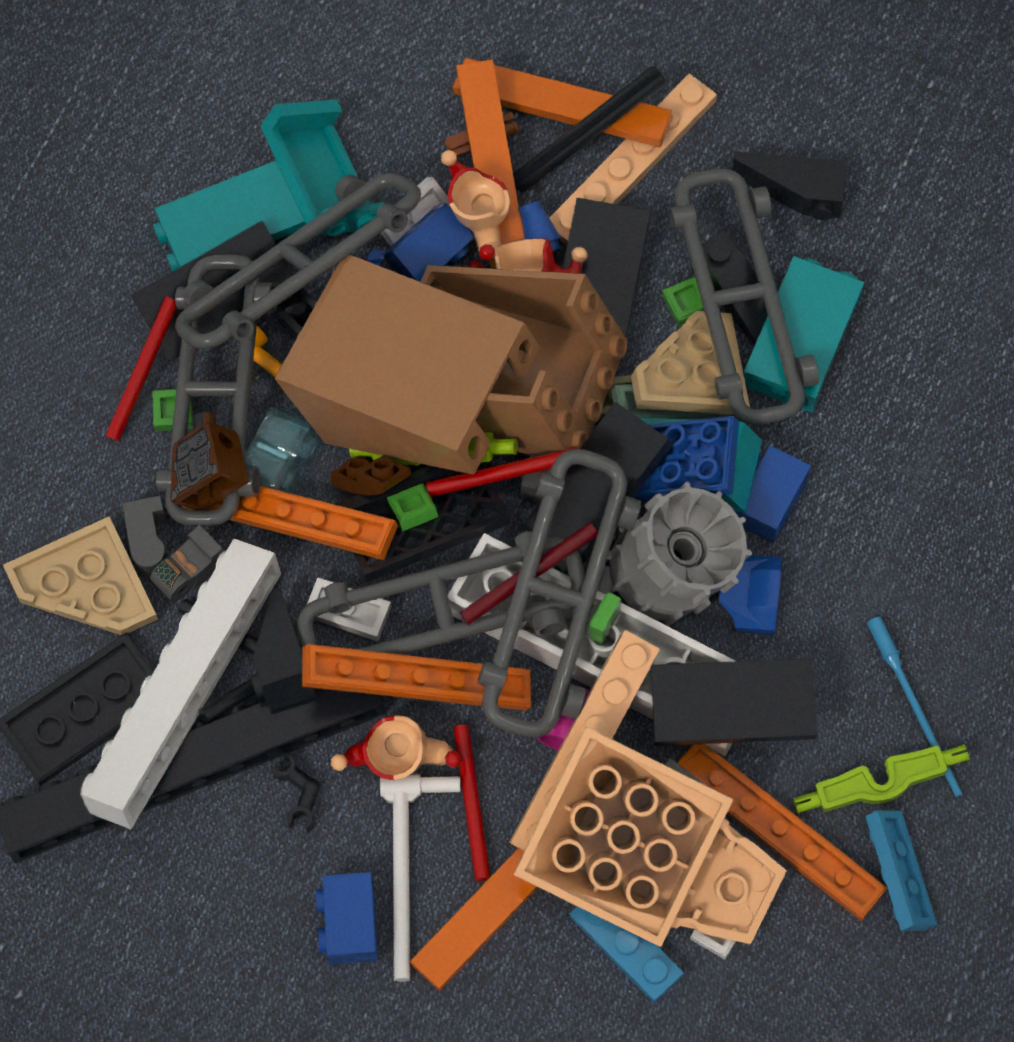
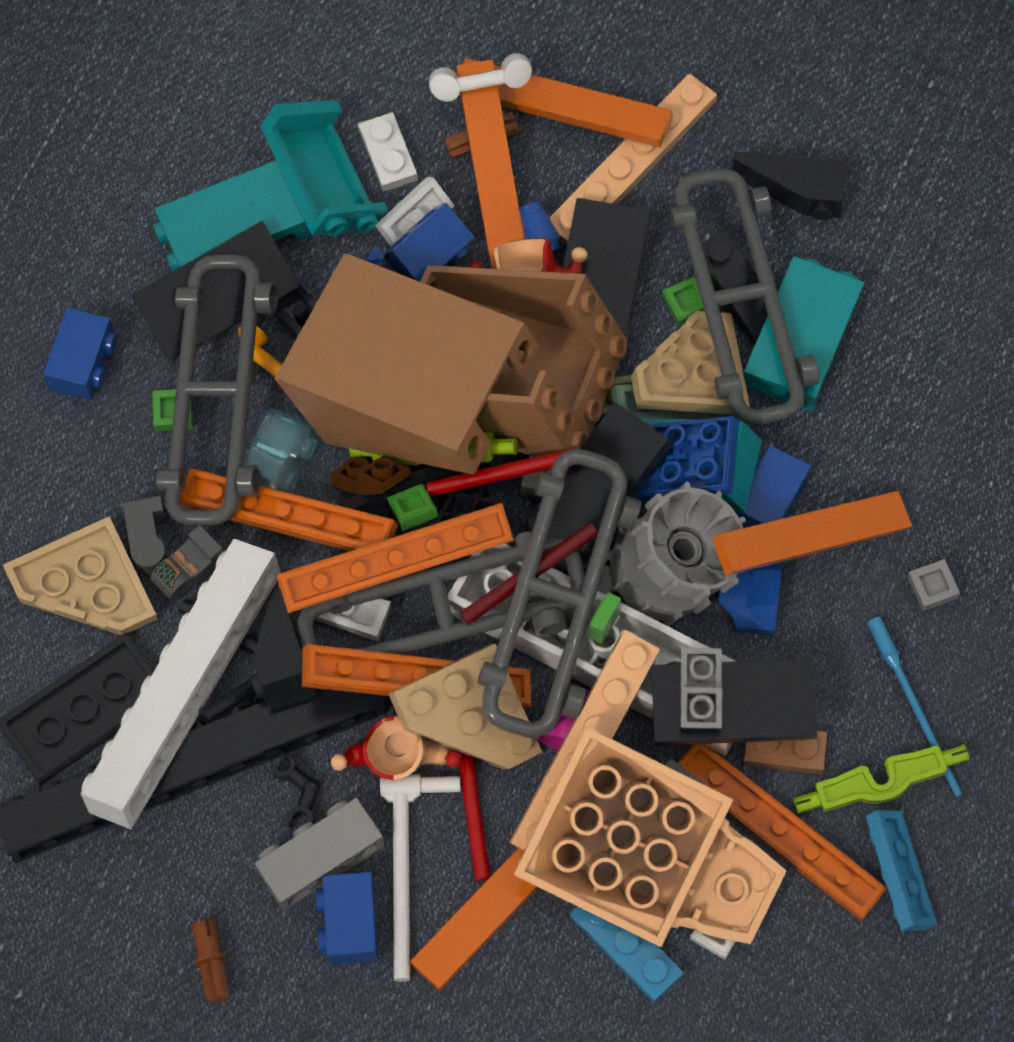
(80, 354): none -> blue brick
(141, 369): red bar -> none
(206, 464): reddish brown torso -> none
(210, 961): none -> dark orange axle
(318, 850): none -> light grey brick
(351, 193): dark grey bar -> none
(387, 152): none -> white plate
(394, 557): none -> orange tile
(446, 85): none -> white bar
(450, 711): none -> tan plate
(477, 202): light nougat piece -> none
(588, 128): black axle -> none
(701, 688): none -> light grey slope
(789, 755): none -> medium nougat plate
(811, 533): none -> orange tile
(933, 585): none -> light grey plate

